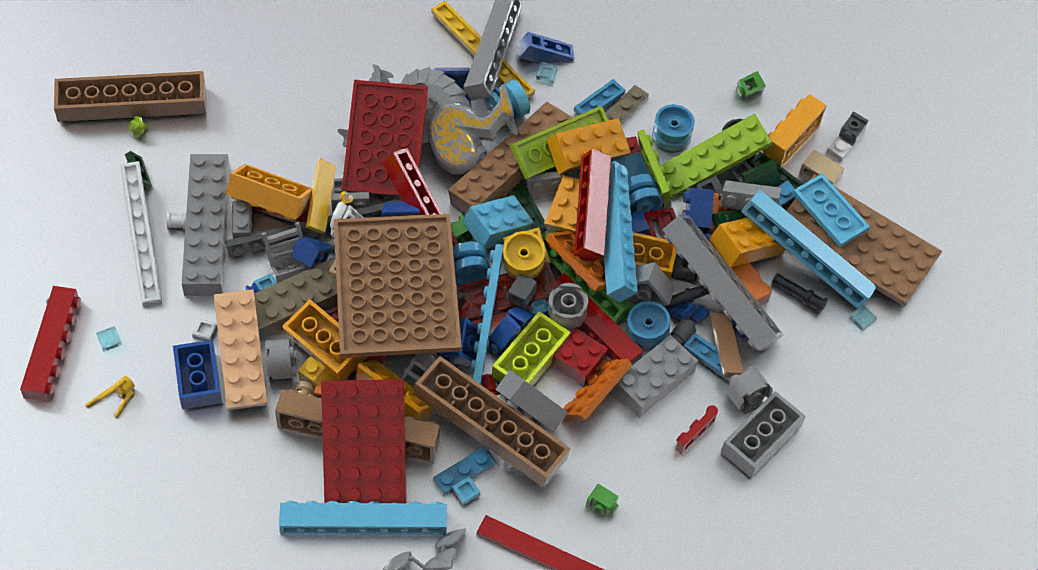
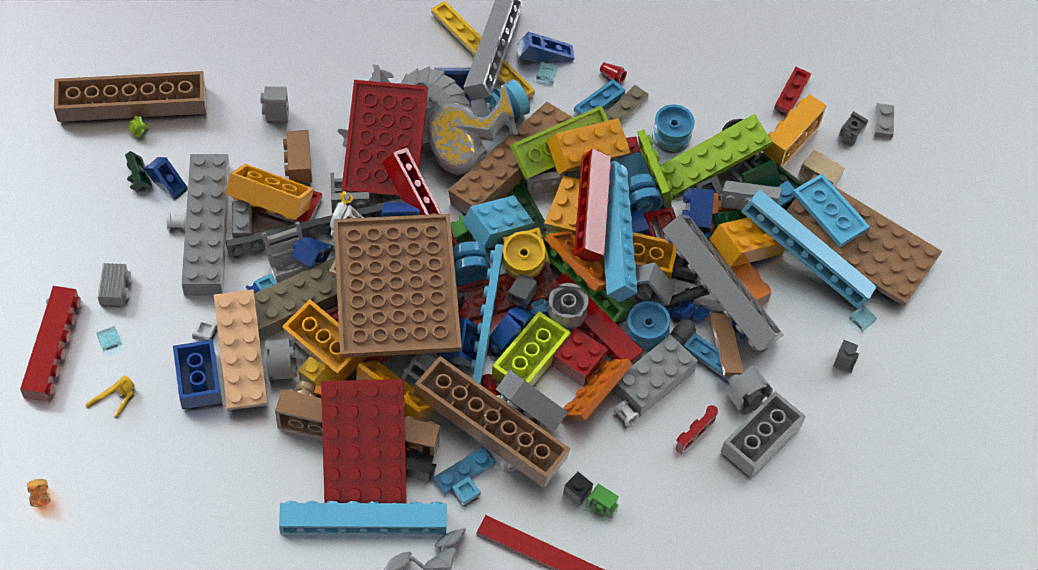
(38, 492): none -> clear orange wheel
(113, 284): none -> light grey brick
(140, 233): white tile -> none
(165, 176): none -> blue slope
(275, 103): none -> light grey brick
(297, 156): none -> medium nougat brick
(321, 196): yellow tile -> none
(420, 466): none -> black brick
(578, 489): none -> black brick
(613, 72): none -> red cone
(626, 413): none -> white bush
(754, 81): bright green brick -> none
(792, 90): none -> red plate
(807, 296): black pin -> none
(839, 149): white plate -> none
(846, 356): none -> dark grey brick
(884, 120): none -> light grey plate

